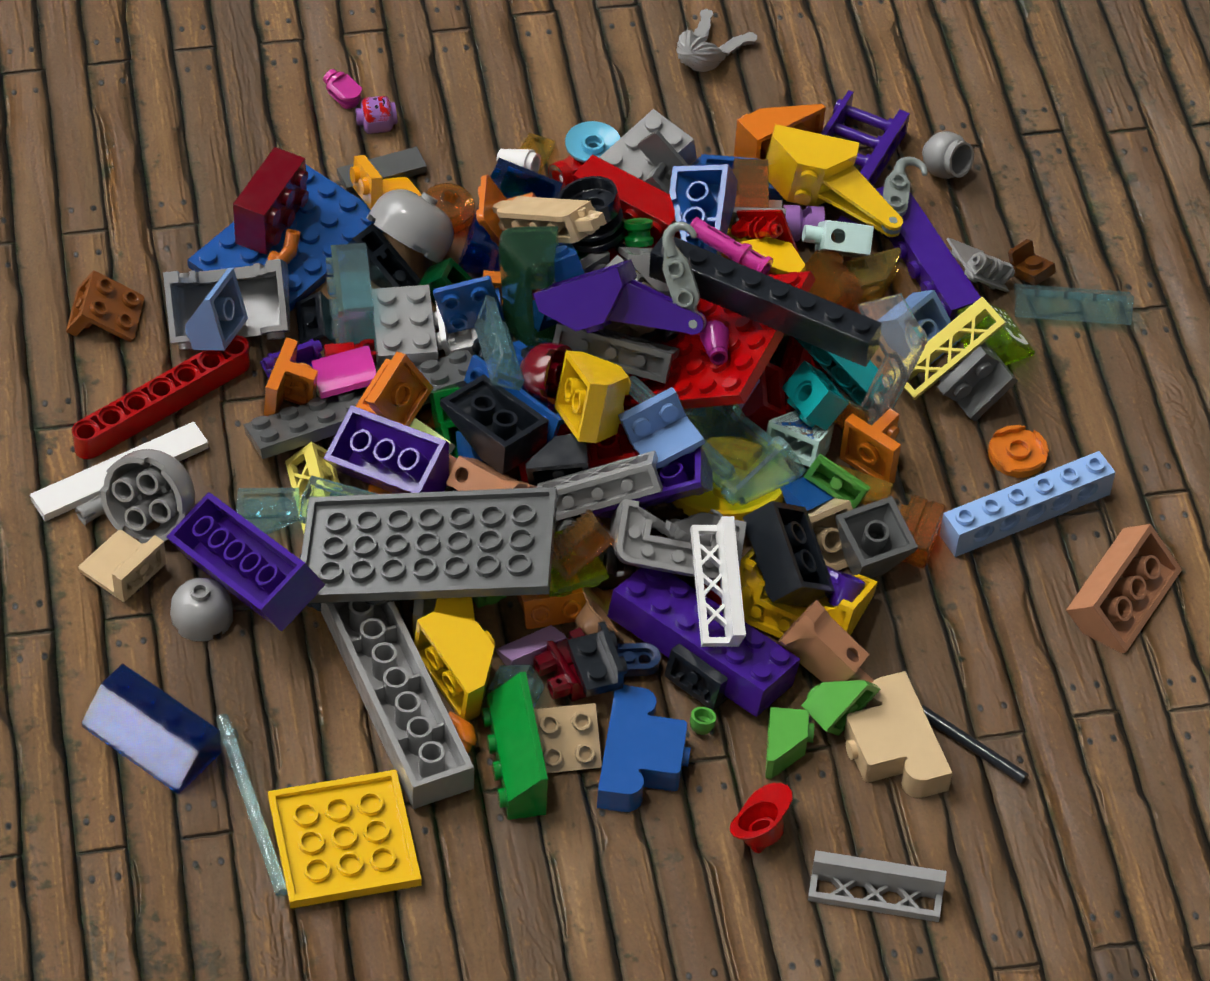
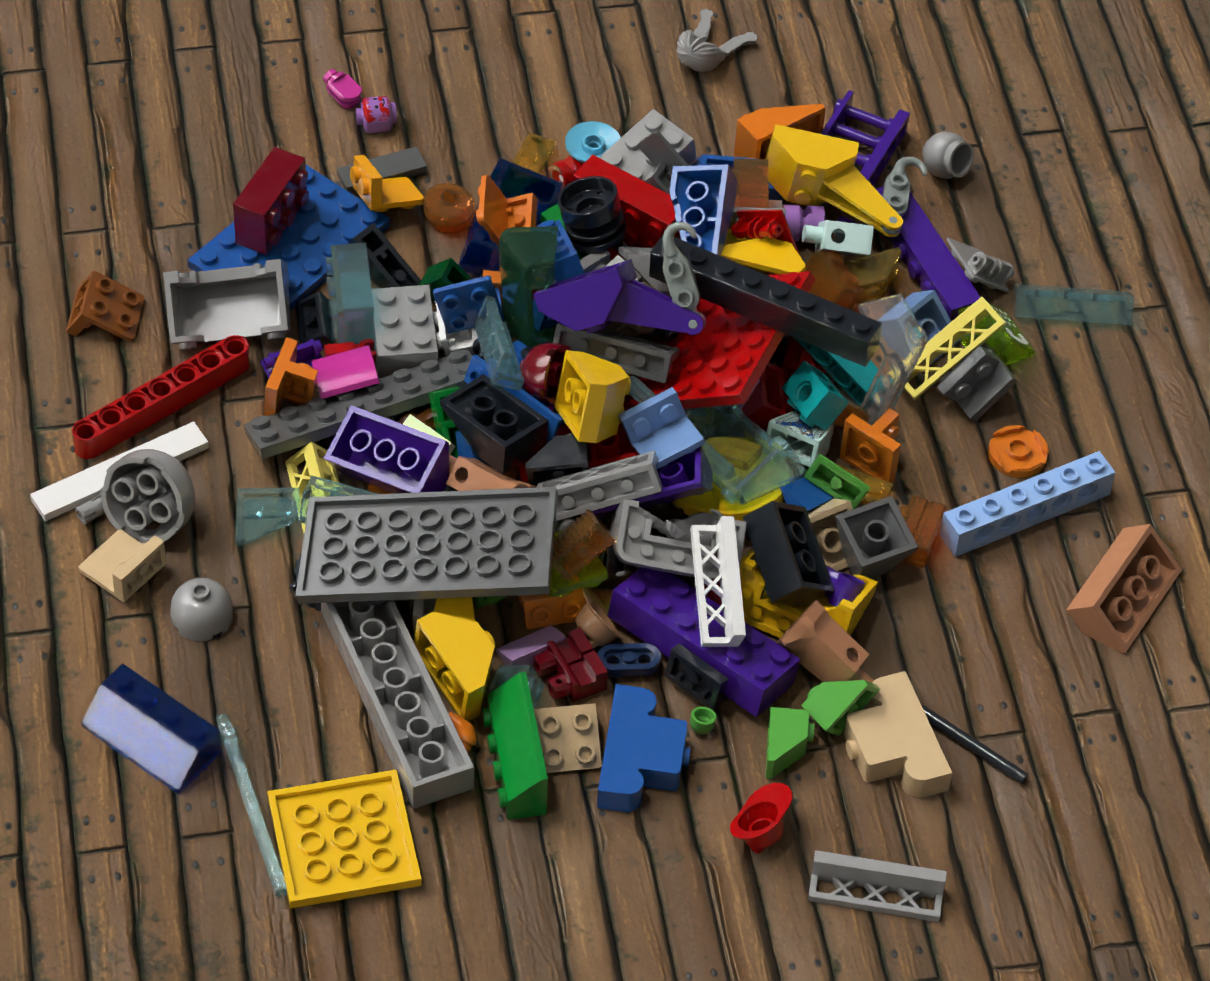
(218, 315): medium blue slope -> none
(246, 561): dark purple brick -> none
(290, 247): orange arm -> none
(396, 390): orange bracket -> none
(414, 222): light grey cylinder -> none
(523, 157): white cone -> none
(573, 217): tan hinge -> none
(598, 661): black bracket -> none
(638, 232): green wheel -> none
(716, 341): magenta cone -> none
(734, 250): dark pink pin -> none
(1028, 265): reddish brown bracket -> none

